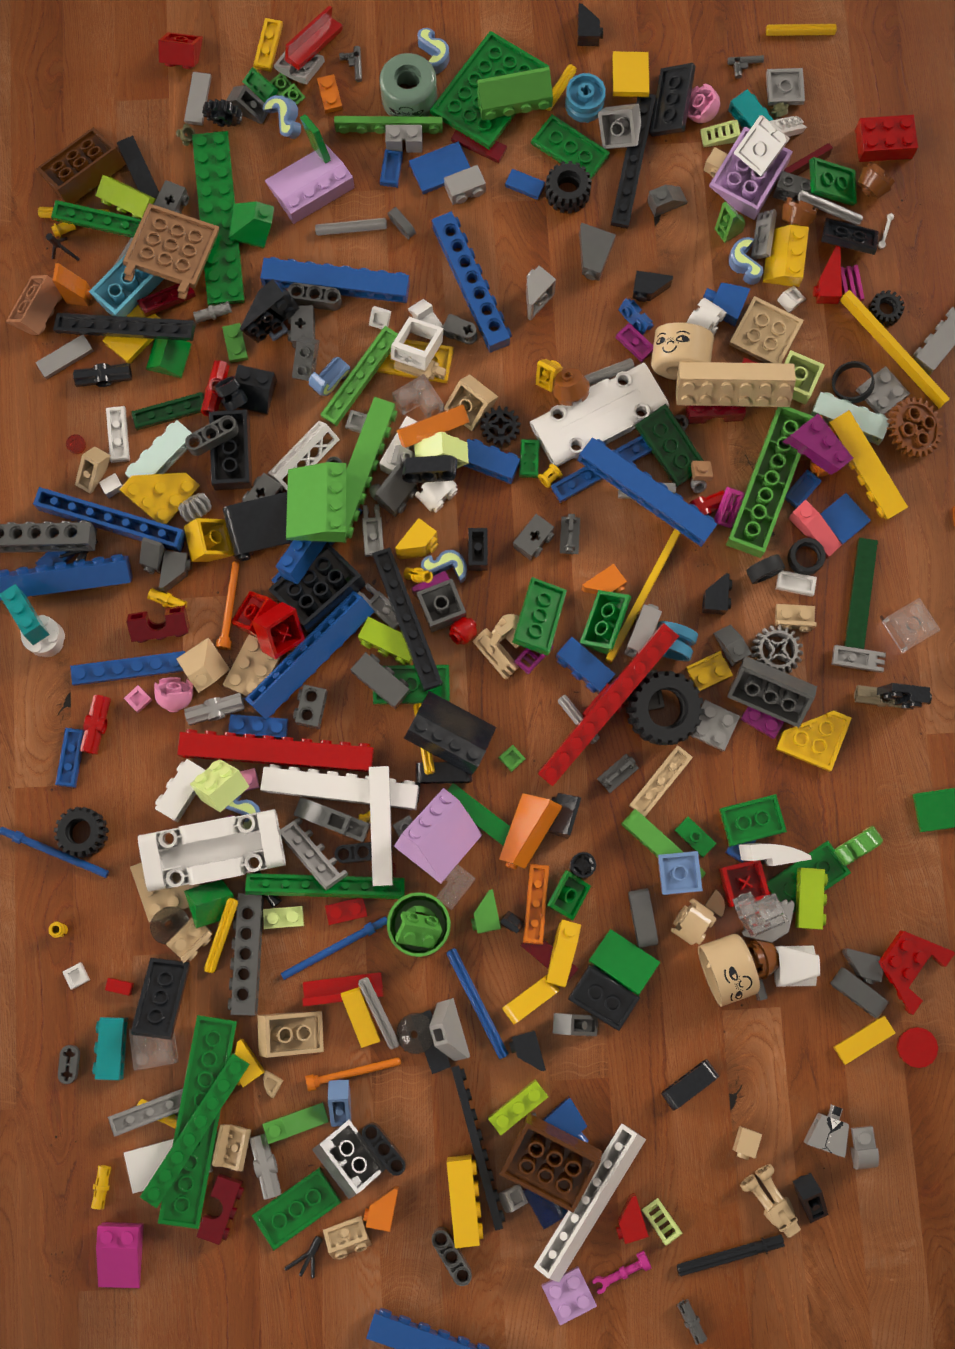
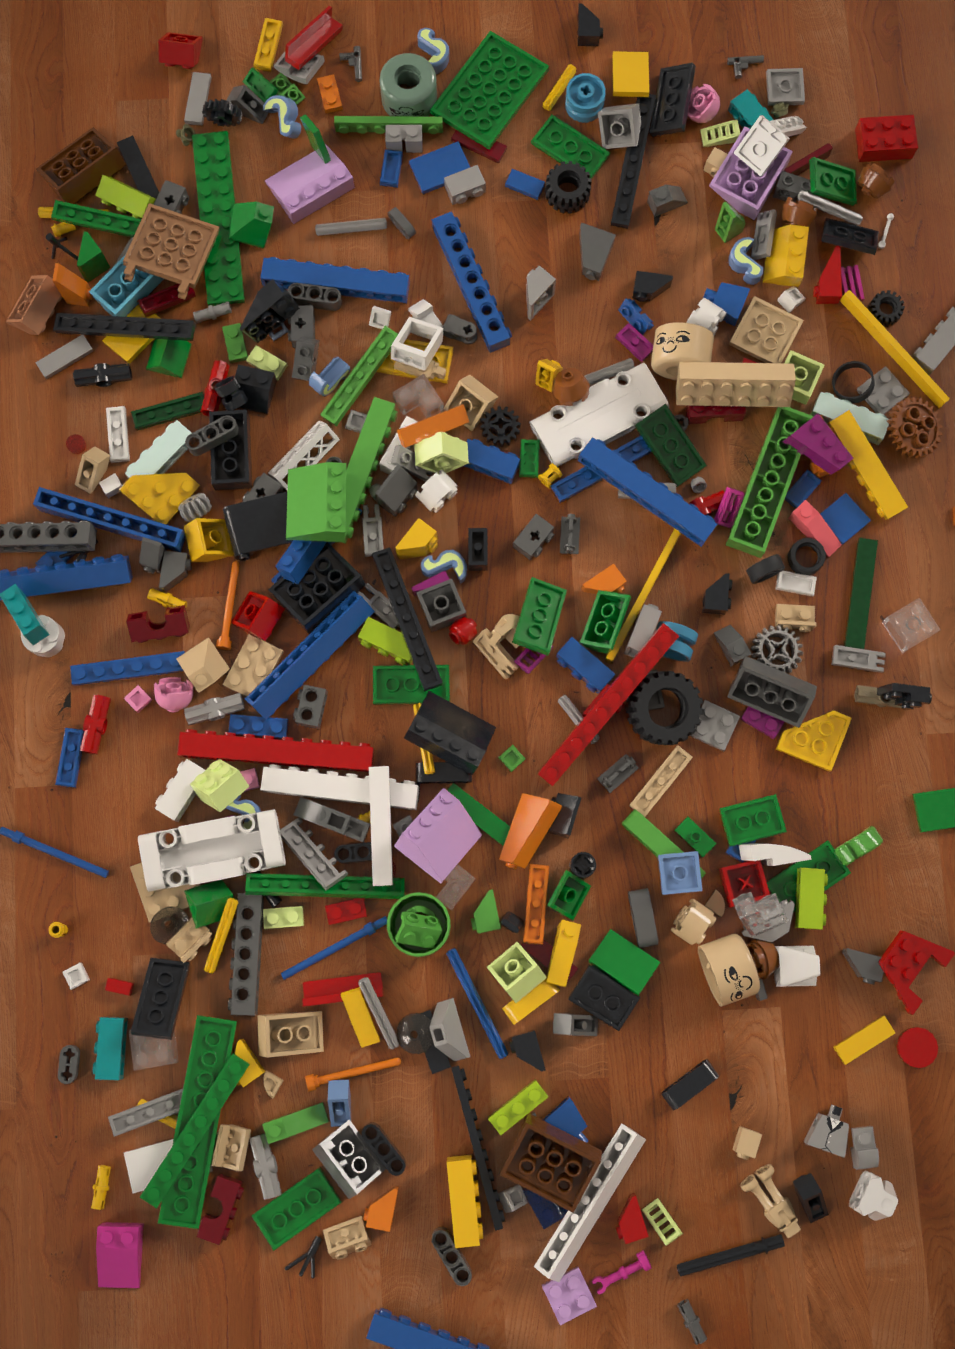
(66, 826): black tyre -> none
(91, 259): none -> green slope
(266, 361): none -> yellowish green plate
(278, 630): red brick -> none
(381, 680): dark grey brick -> none
(418, 575): yellow pin -> none
(429, 469): black beam -> none
(515, 93): bright green slope -> none
(516, 972): none -> yellowish green brick
(701, 470): medium nougat plate -> none
(709, 671): yellow plate -> none
(800, 29): yellow axle -> none
(859, 993): dark grey beam -> none
(873, 1197): none -> white piece

